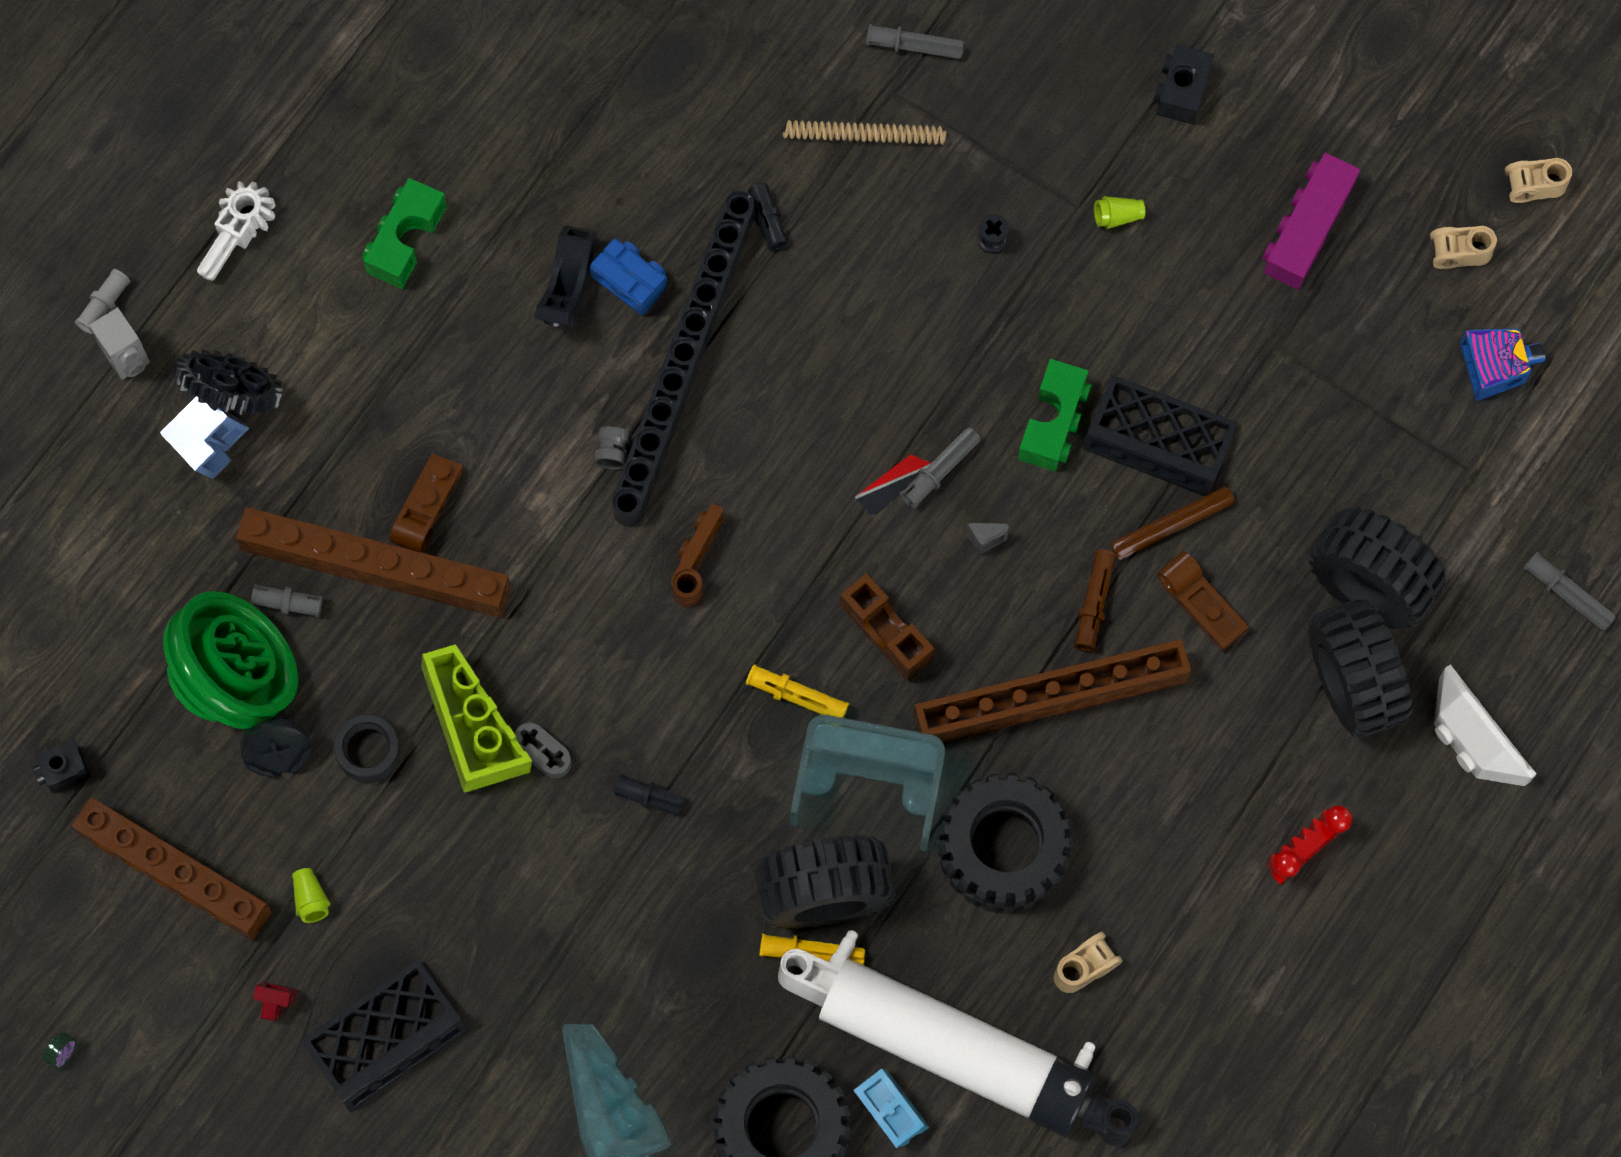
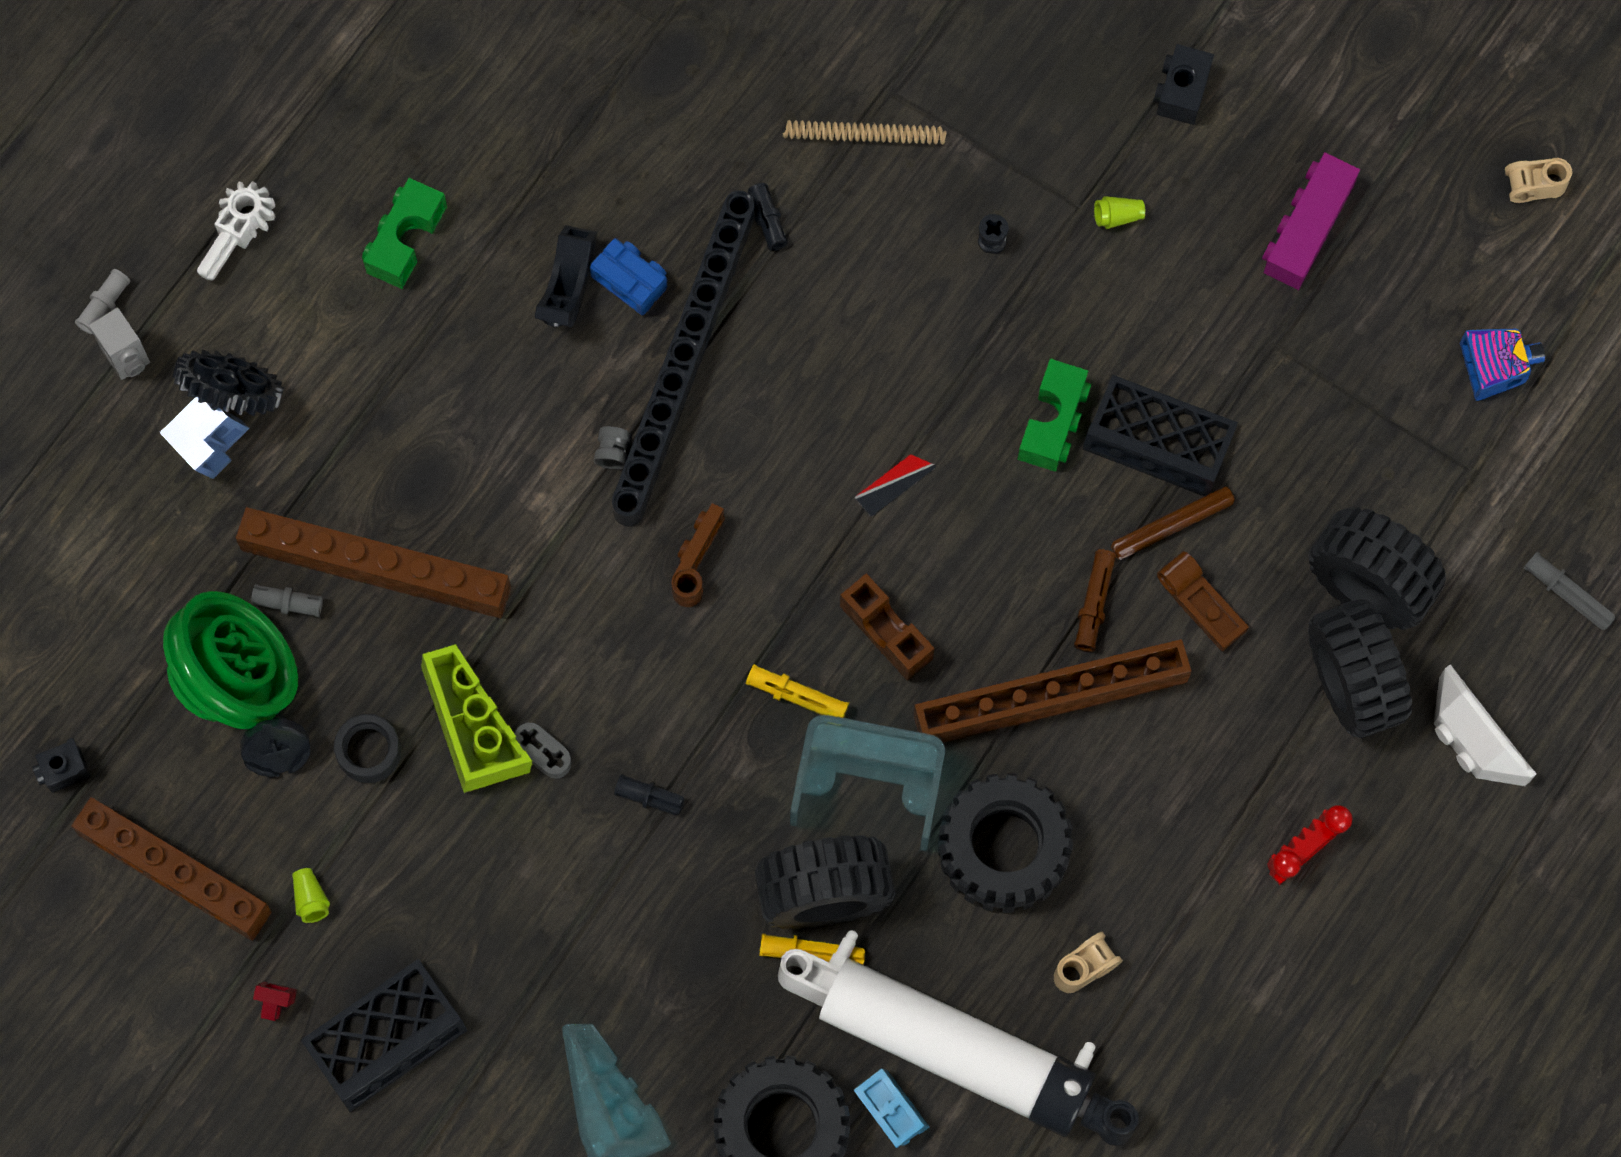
(59, 1050): clear green tile -> none
(425, 503): reddish brown plate -> none
(914, 41): dark grey axle -> none
(939, 468): dark grey axle -> none
(986, 535): dark grey slope -> none
(1455, 246): tan piece -> none

